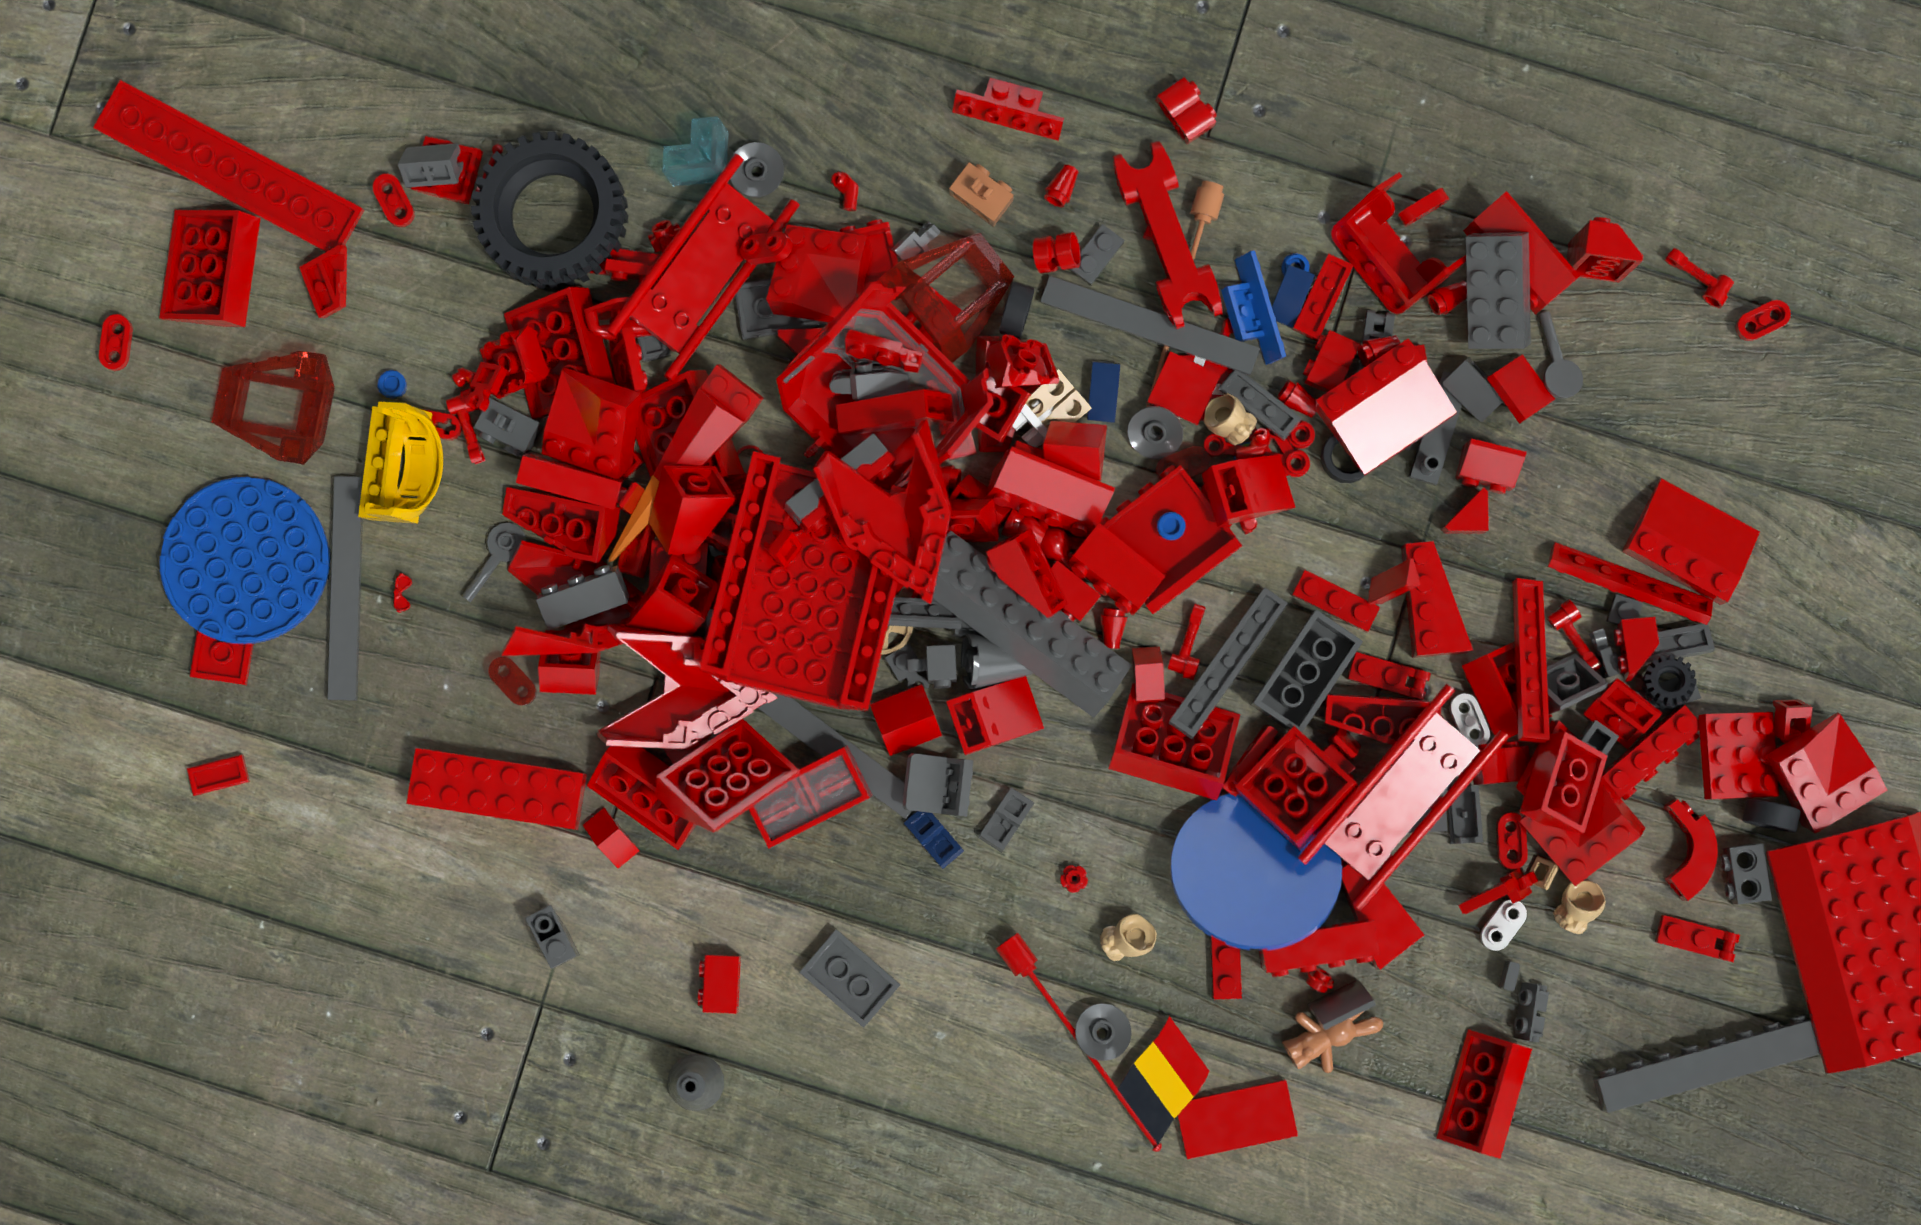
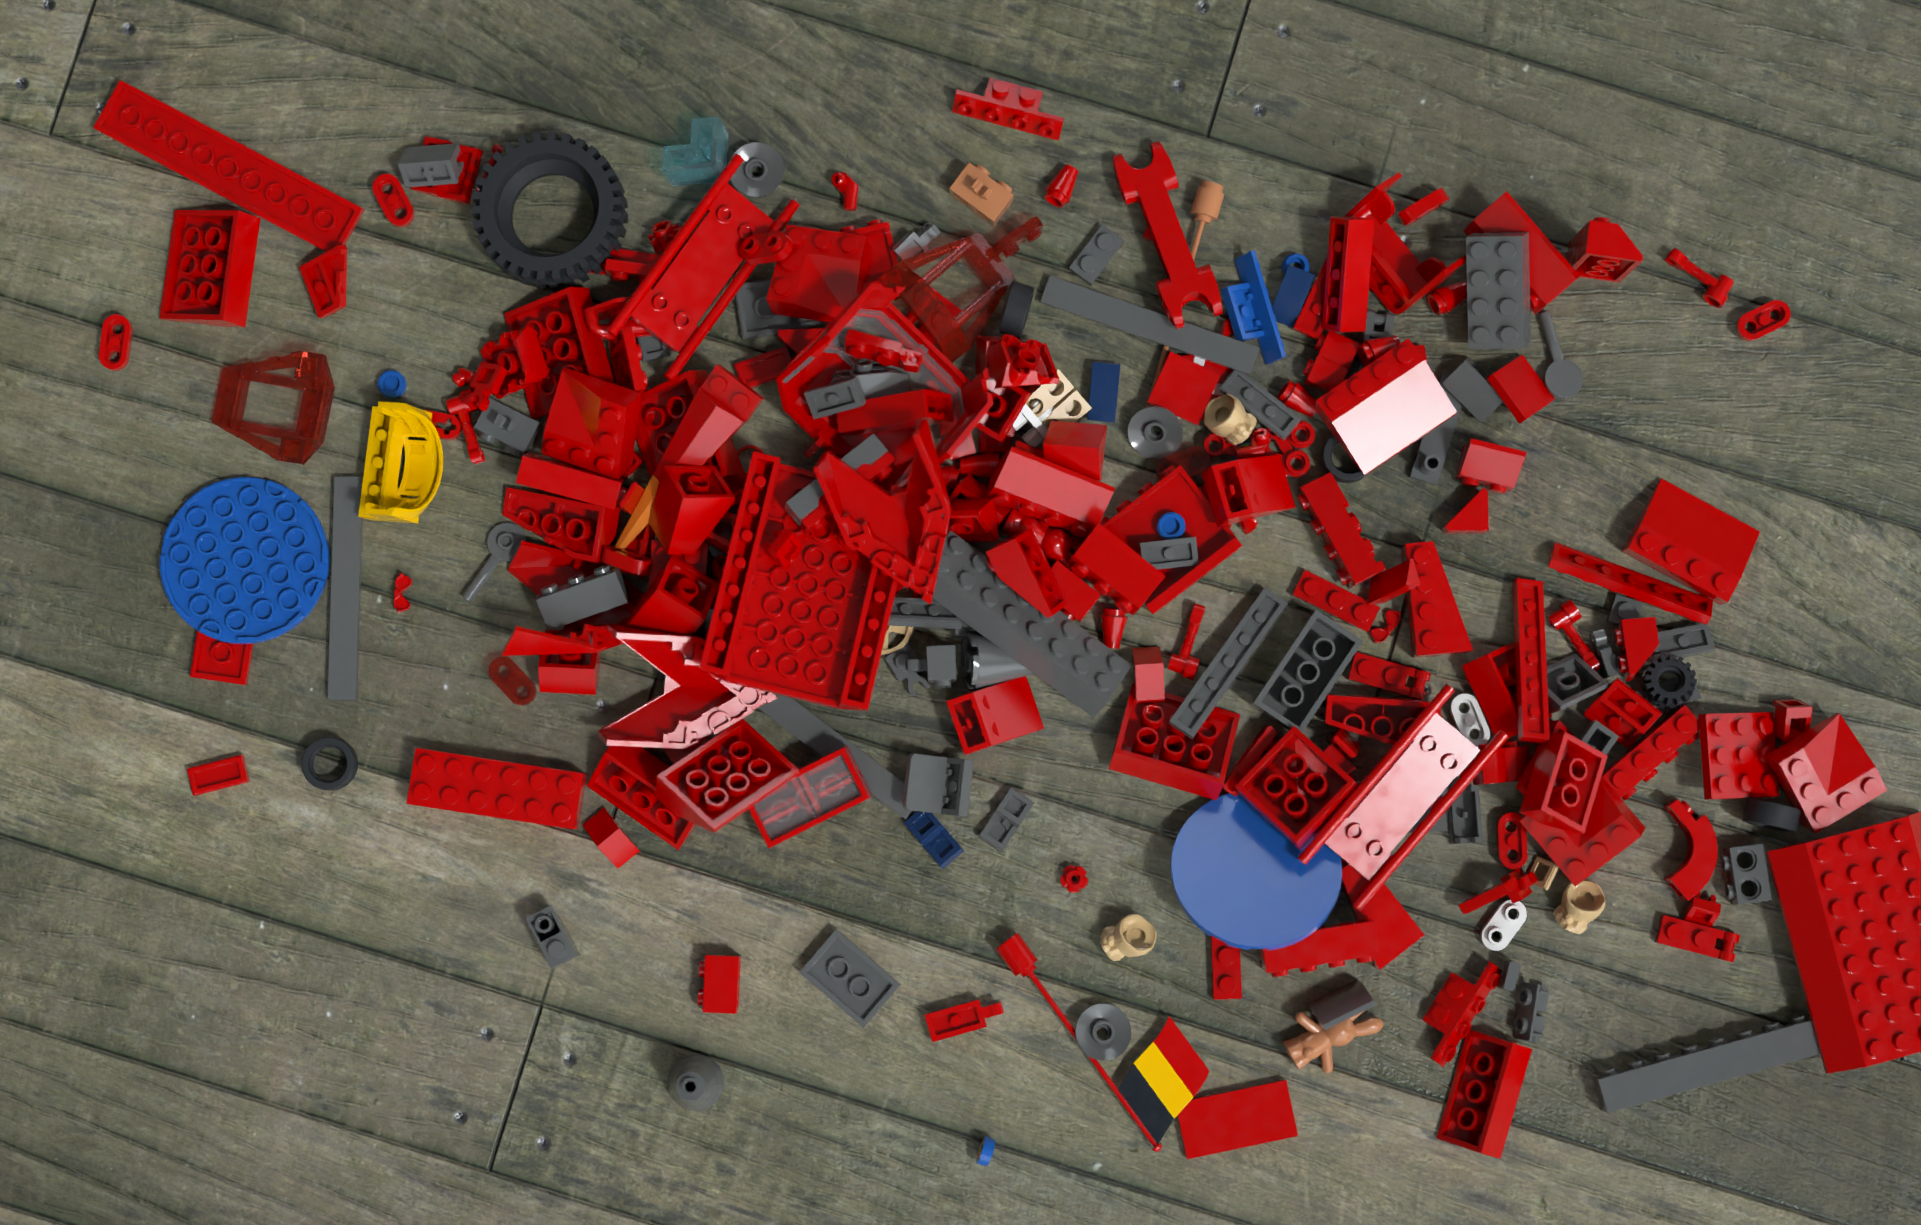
(308, 766): none -> black tyre
(626, 560): none -> red beam
(763, 367): none -> red tile
(835, 398): none -> dark grey plate
(905, 719): red slope -> none
(960, 1019): none -> red plate
(980, 465): none -> red cone
(985, 1151): none -> blue tile
(1028, 231): none -> clear red plate
(1057, 252): red wheel -> none
(1170, 553): none -> dark grey plate
(1186, 110): red brick -> none
(1320, 980): red plate -> none
(1339, 531): none -> red wedge
(1348, 274): none -> red brick
(1380, 634): none -> red piece
(1457, 1007): none -> red bracket
(1702, 911): none -> red tile

